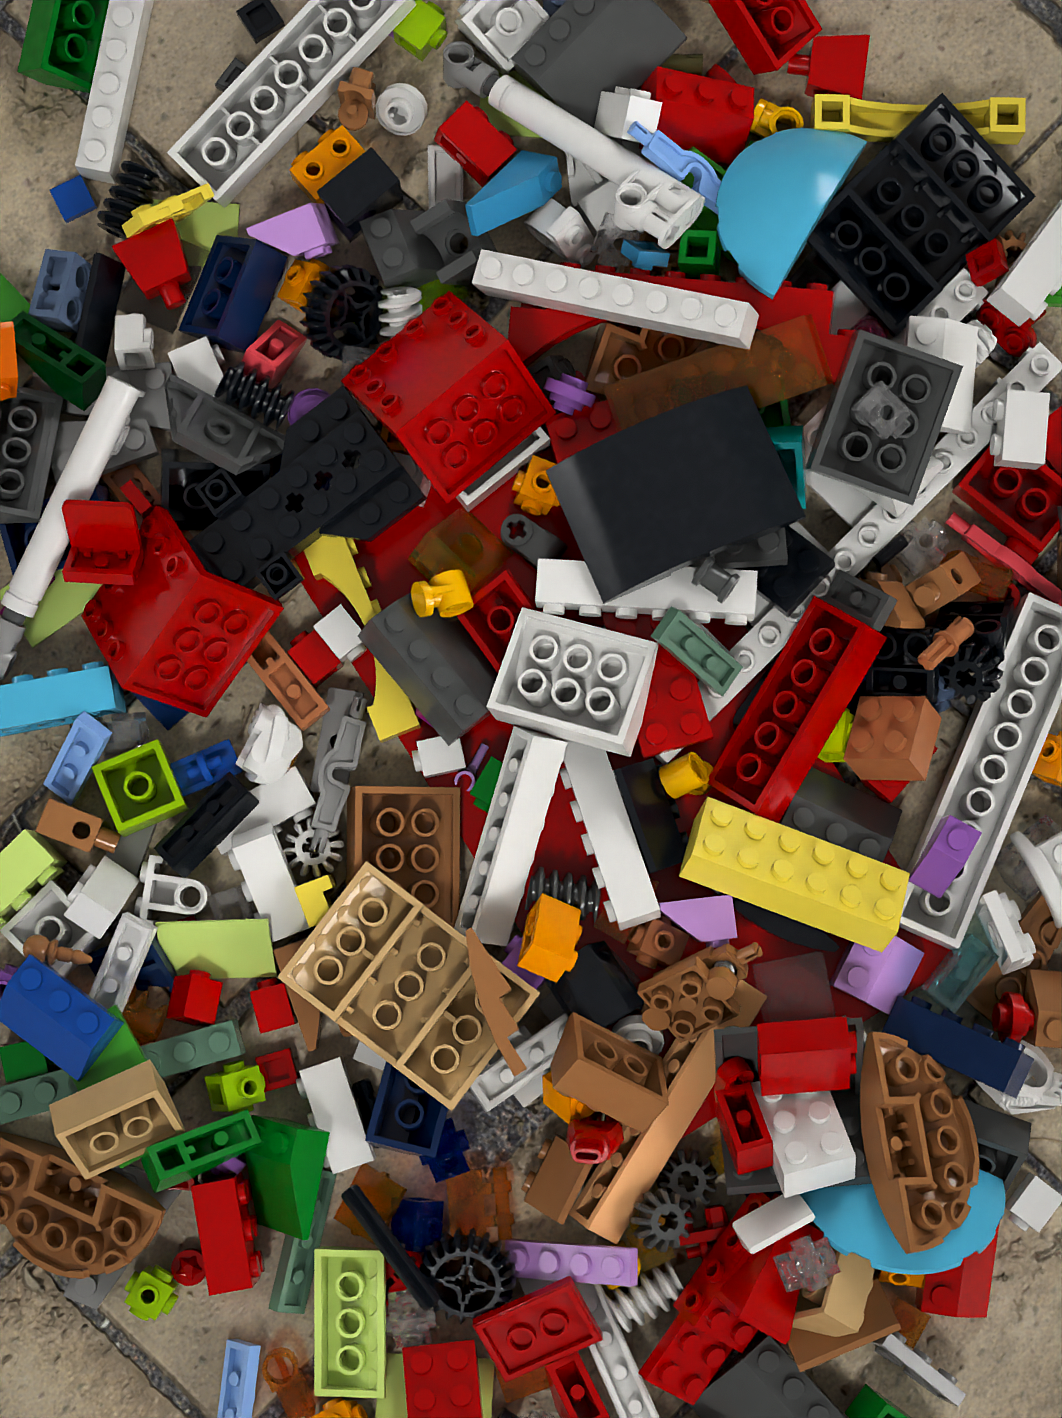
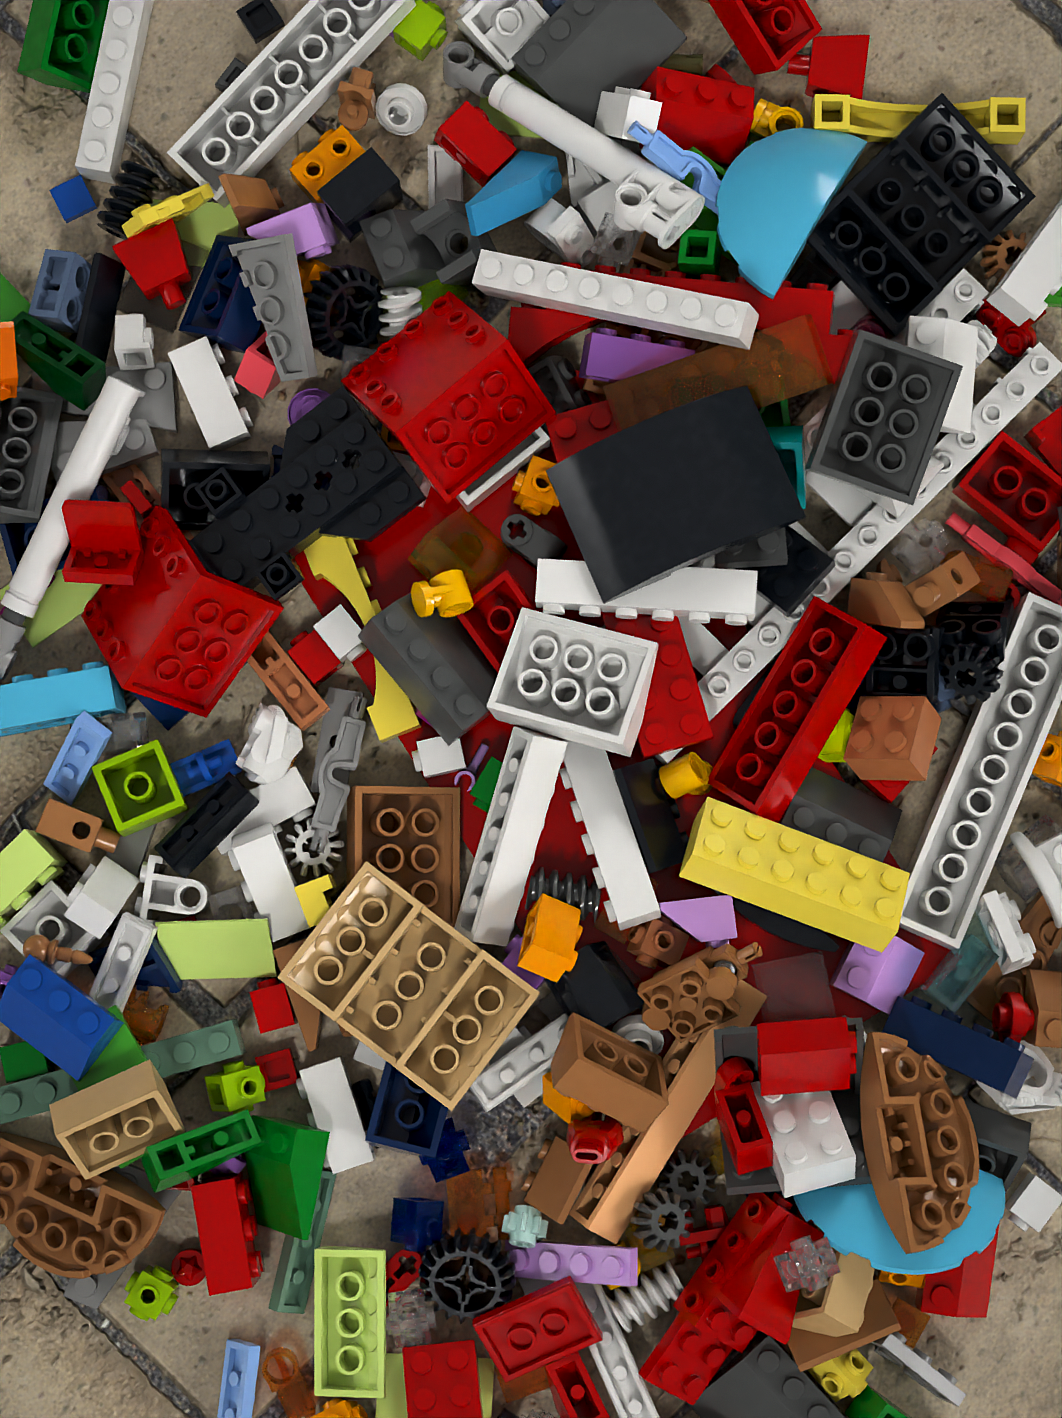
(194, 999): red brick -> none
(218, 429): dark grey wing -> none
(251, 199): none -> medium nougat slope
(255, 394): black piece -> none
(276, 287): none -> light grey wing
(382, 1193): clear orange piece -> none
(390, 1247): black axle -> none
(490, 988): medium nougat slope -> none
(525, 1226): none -> light aqua gear
(569, 393): medium lavender plate -> none
(617, 358): none -> medium lavender slope
(645, 254): dark azure plate -> none
(696, 651): sand green plate -> none
(715, 579): dark grey bush -> none
(772, 1222): white slope -> none
(843, 1375): none -> light yellow brick
(860, 600): dark grey plate -> none
(869, 409): clear brick -> none
(890, 551): black piece -> none
(944, 855): medium lavender slope -> none
(946, 642): nougat axle -> none
(987, 262): red tile -> none
(1020, 429): white brick -> none

